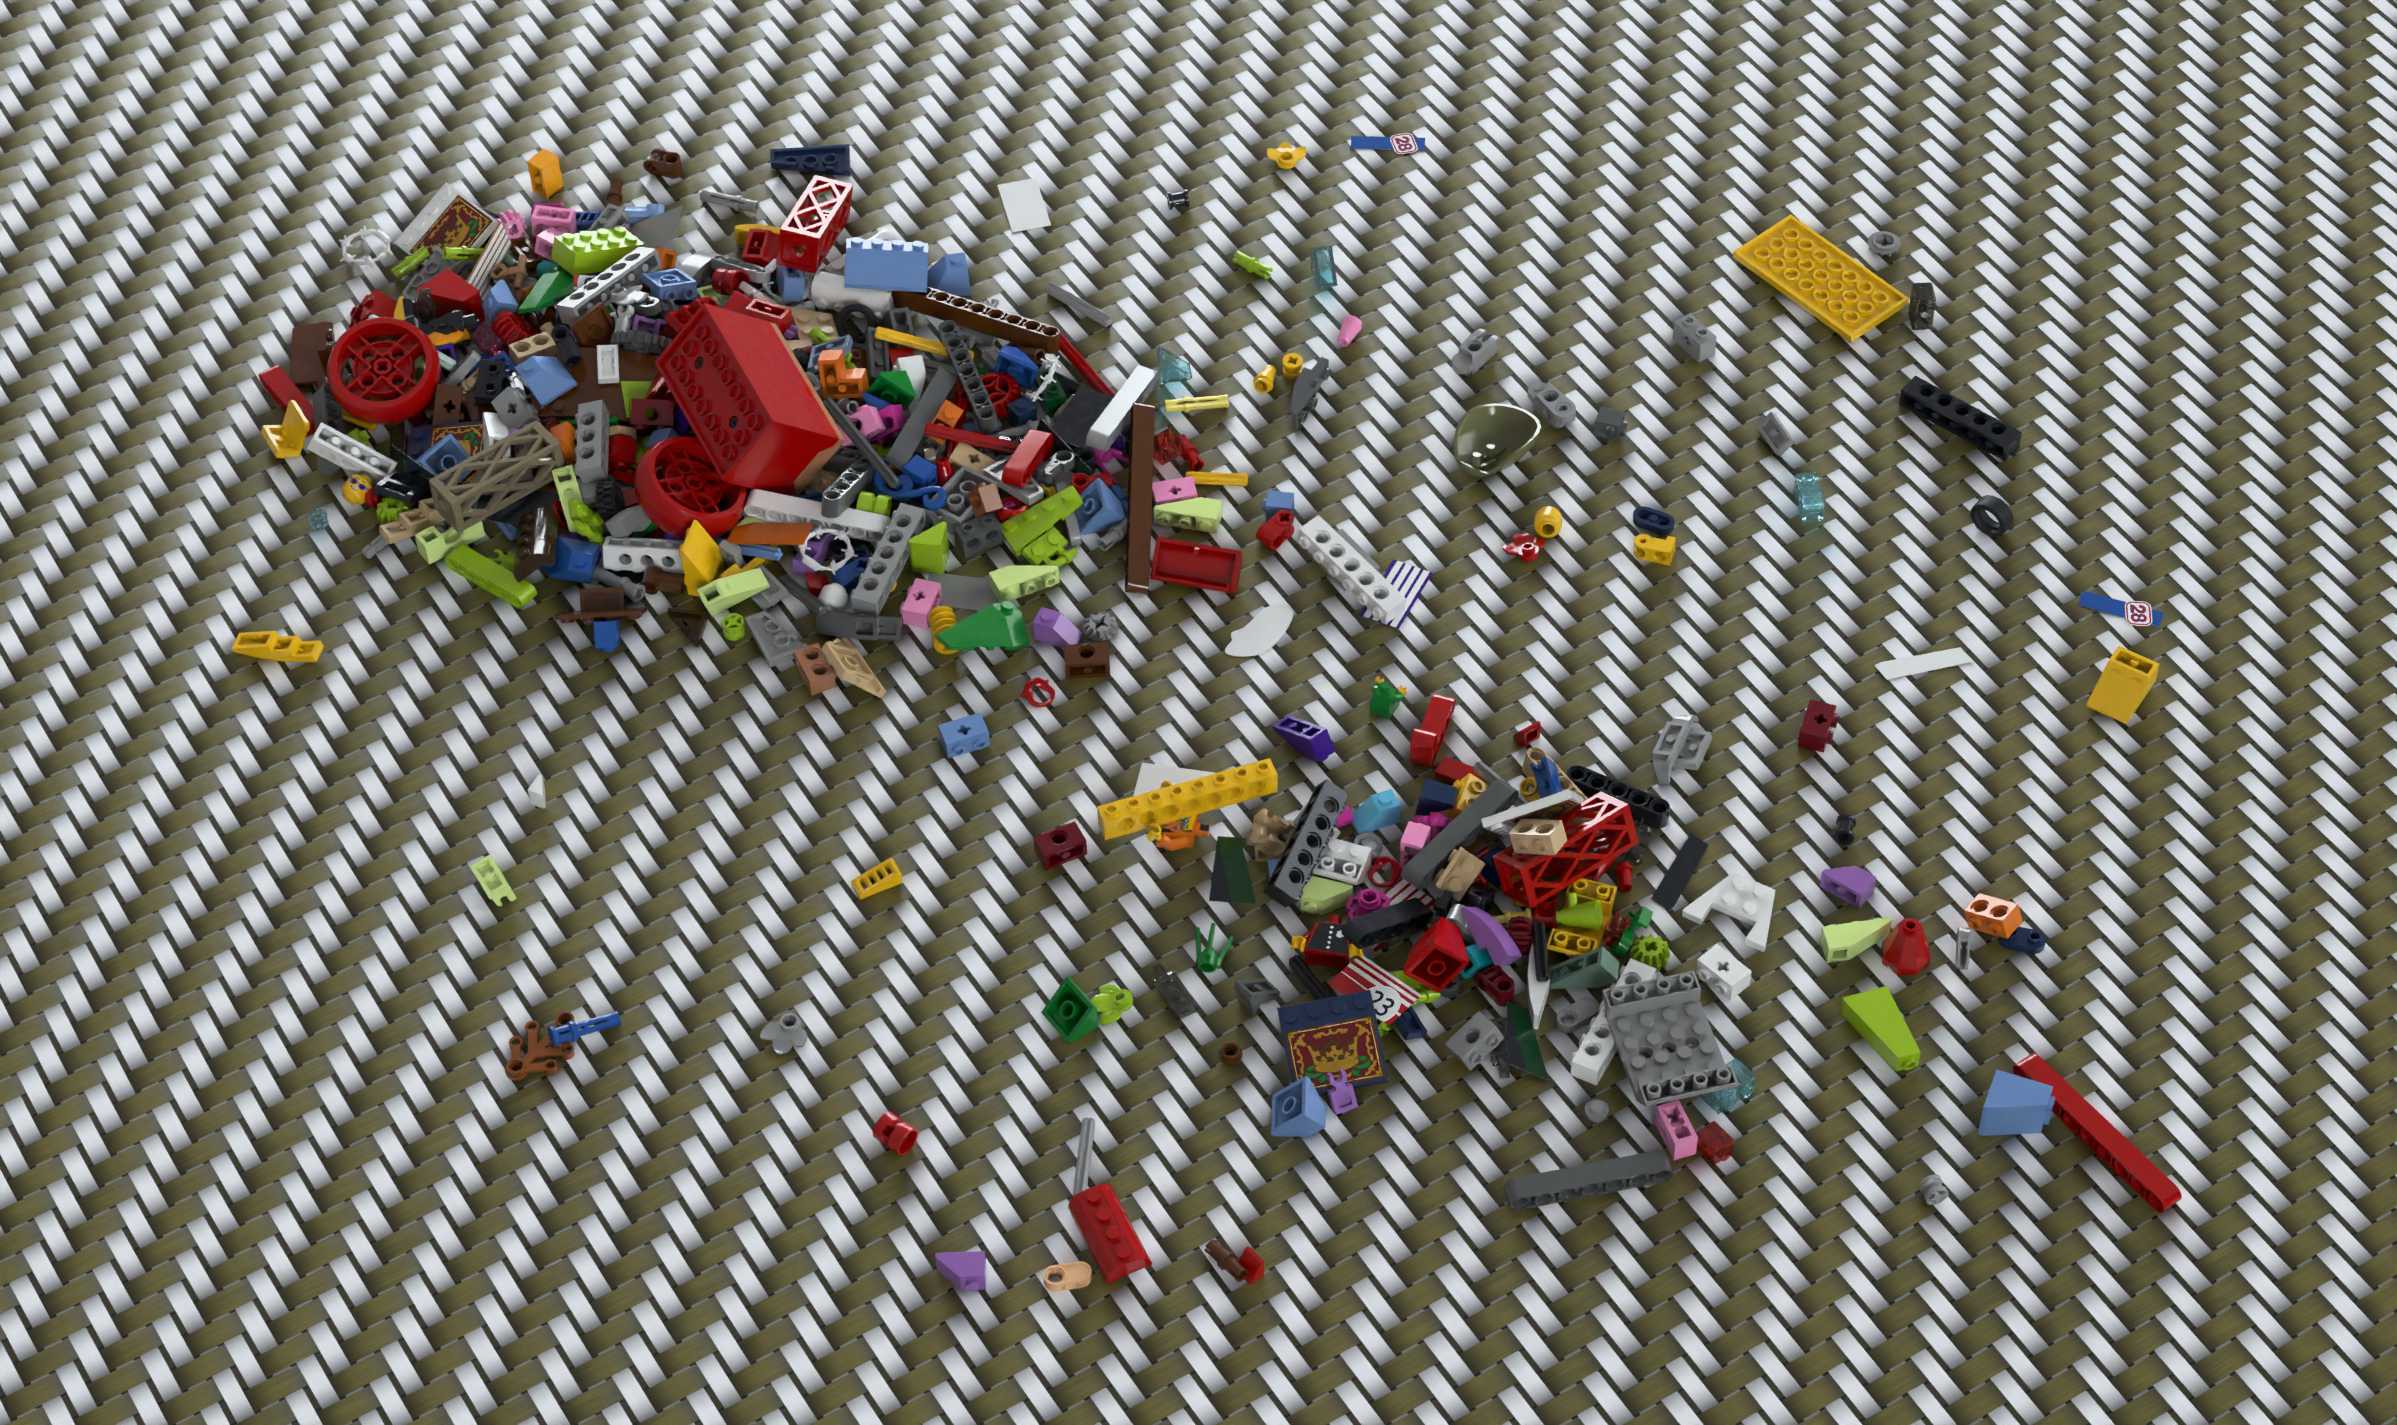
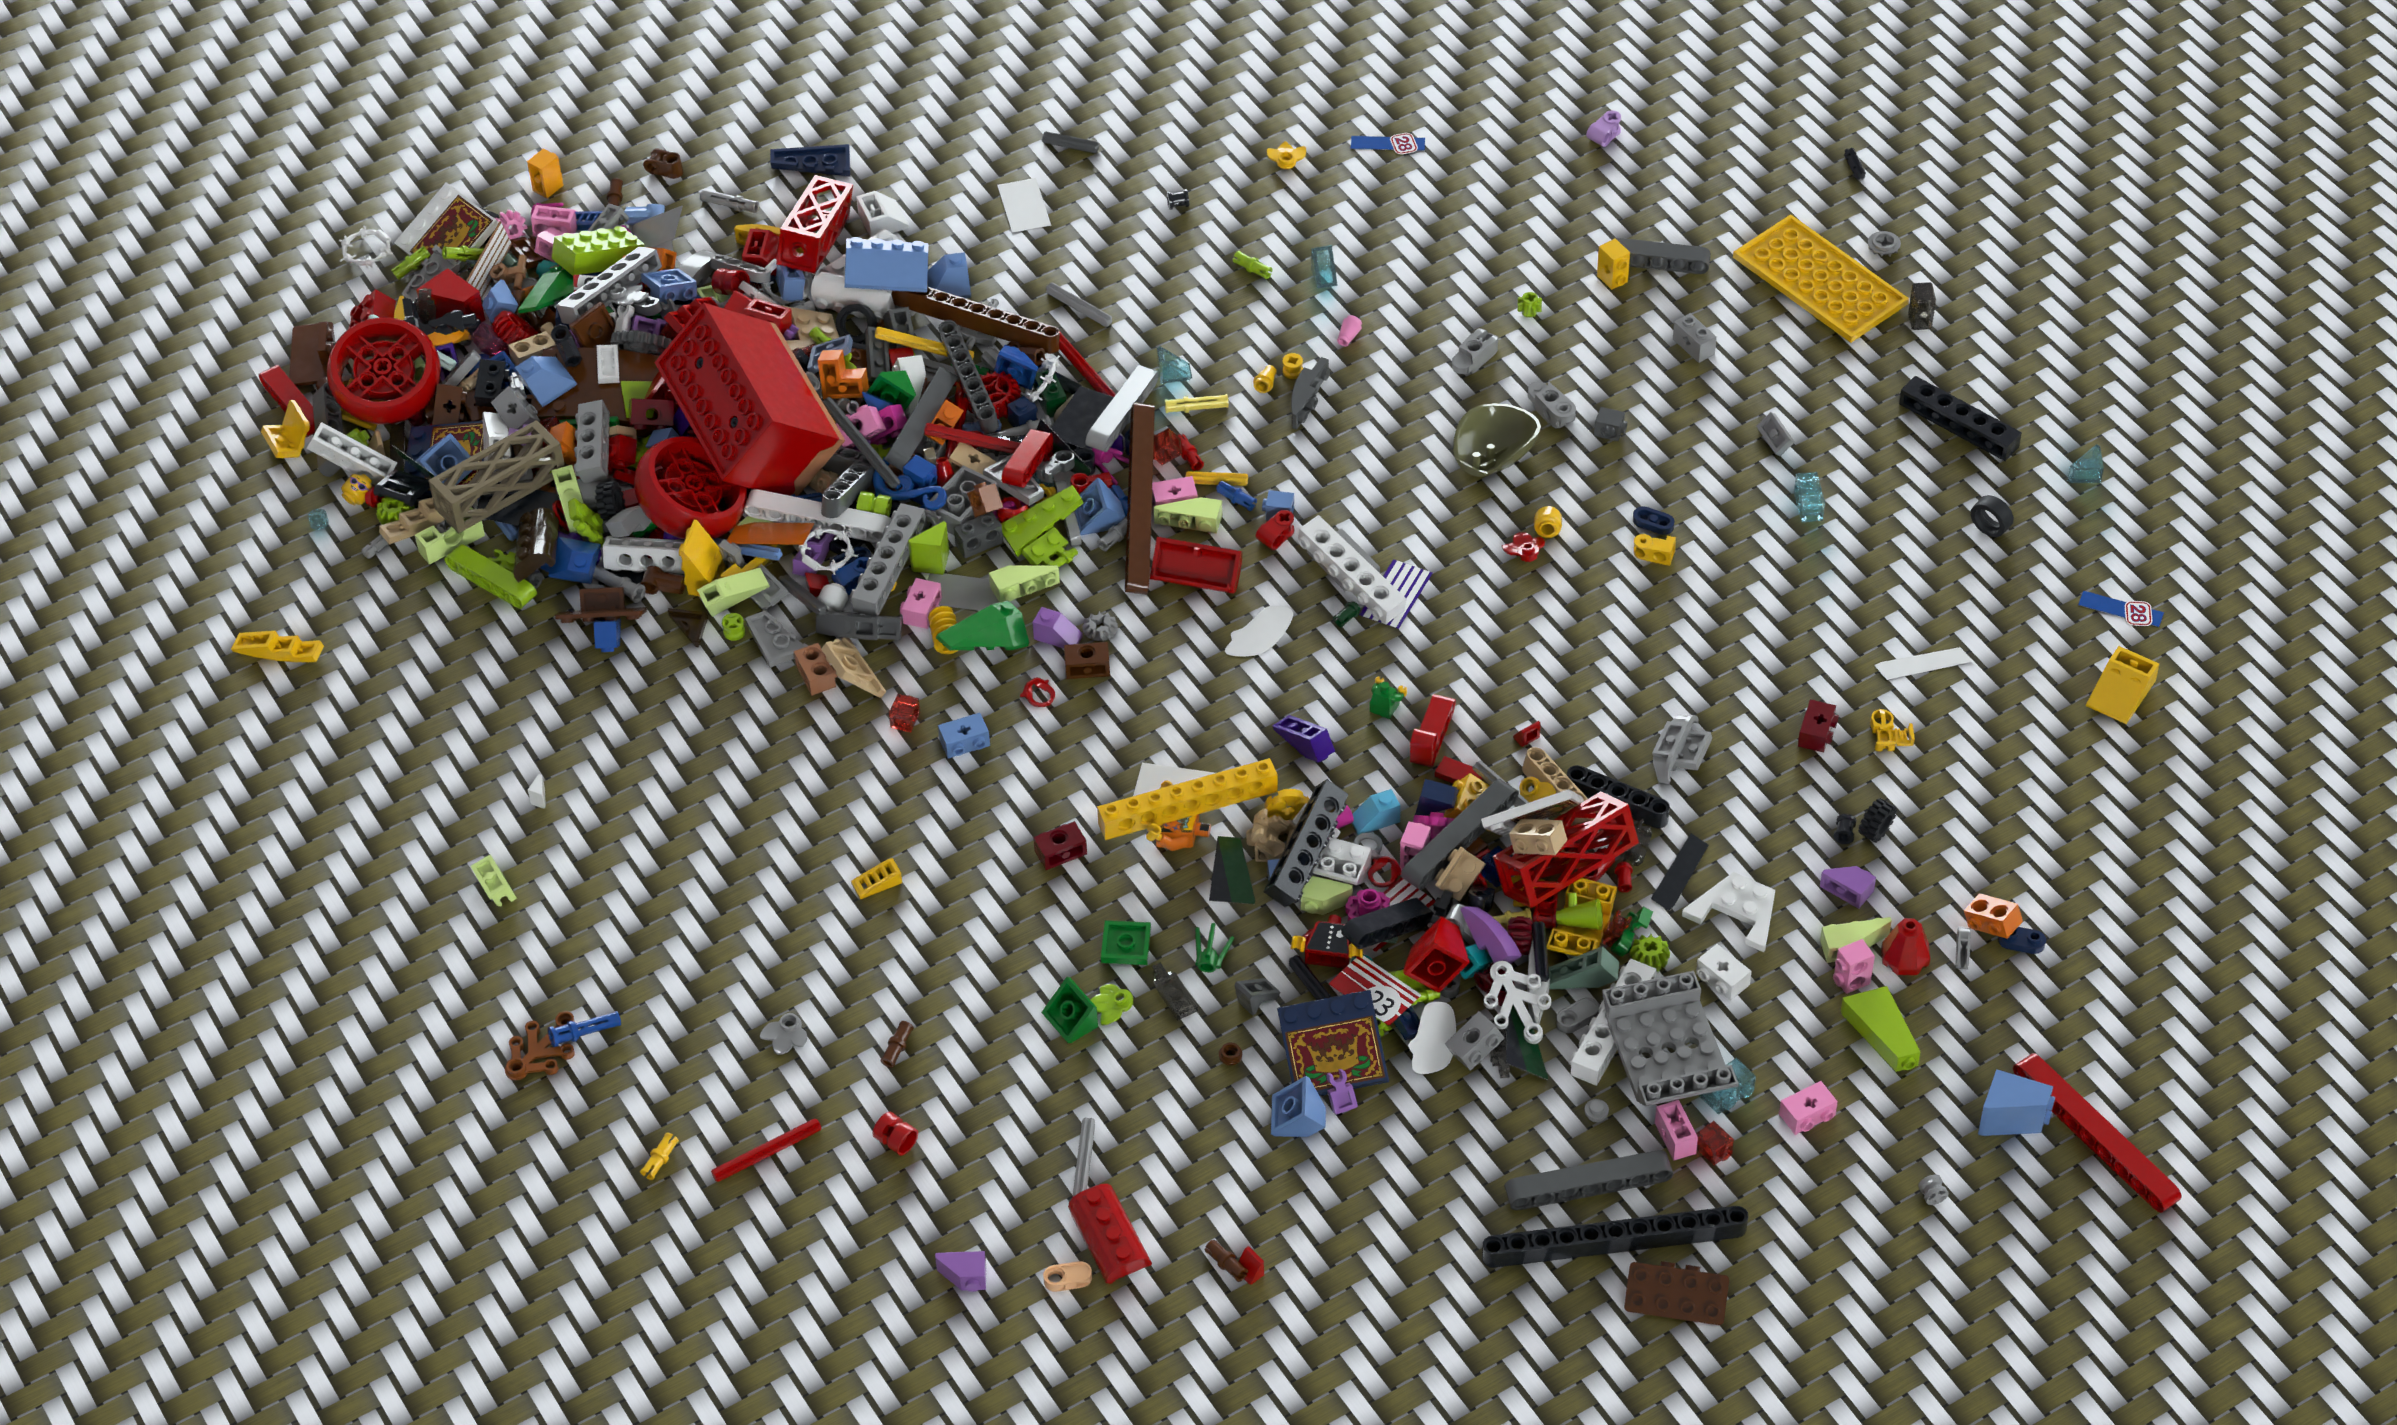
(376, 443): none -> tan slope
(535, 578): none -> dark grey bush
(659, 1156): none -> yellow pin
(766, 1150): none -> red axle
(880, 213): none -> white slope
(897, 1044): none -> reddish brown pin
(904, 712): none -> clear red brick
(1070, 142): none -> dark grey axle
(1126, 942): none -> green plate
(1236, 495): none -> blue axle
(1286, 797): none -> yellow plate
(1351, 610): none -> dark green pin
(1429, 1046): none -> white sticker
(1516, 997): none -> white plant
(1529, 304): none -> lime gear
(1546, 777): blue hinge -> none
(1605, 128): none -> lavender piece
(1613, 264): none -> yellow brick
(1626, 1239): none -> black beam
(1667, 256): none -> dark grey beam
(1676, 1292): none -> reddish brown bracket
(1808, 1108): none -> bright pink brick
(1853, 966): none -> bright pink brick
(1855, 163): none -> black axle
(1877, 820): none -> black tyre
(1886, 736): none -> yellow piece
(2087, 468): none -> clear light blue slope

